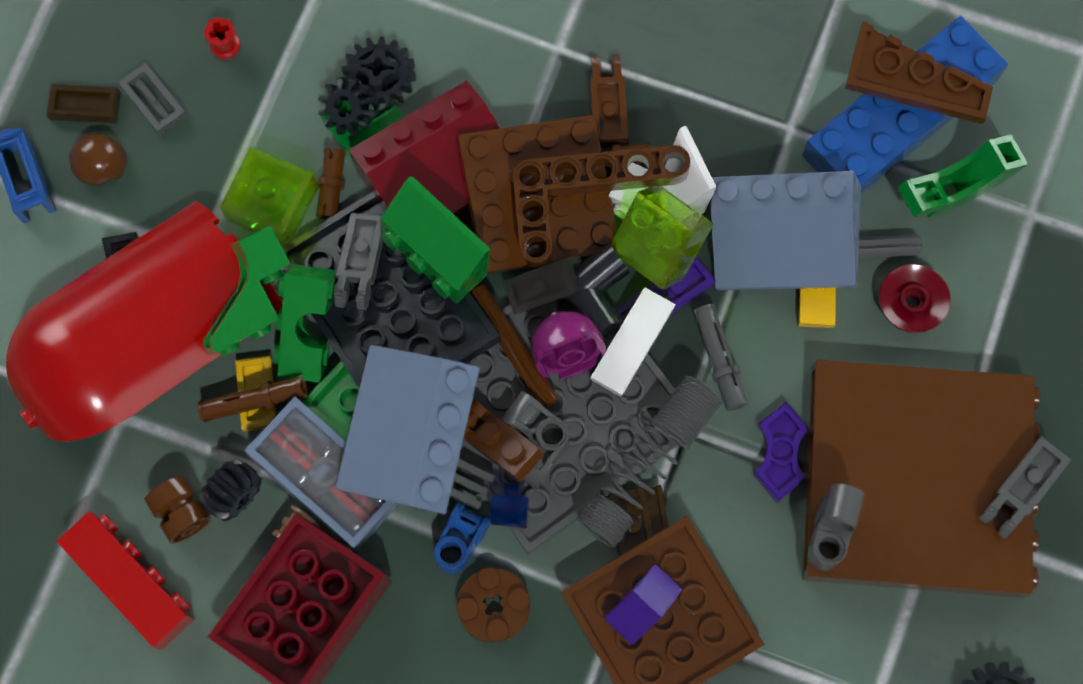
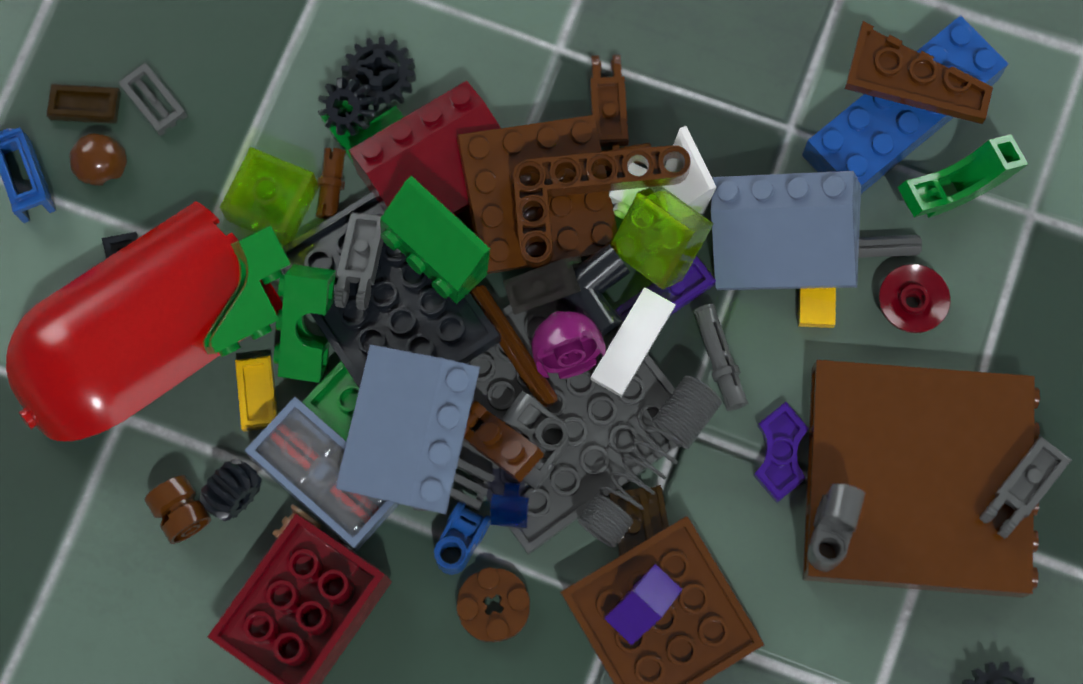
(126, 580): red brick -> none
(220, 28): red bush -> none
(266, 395): reddish brown pin -> none

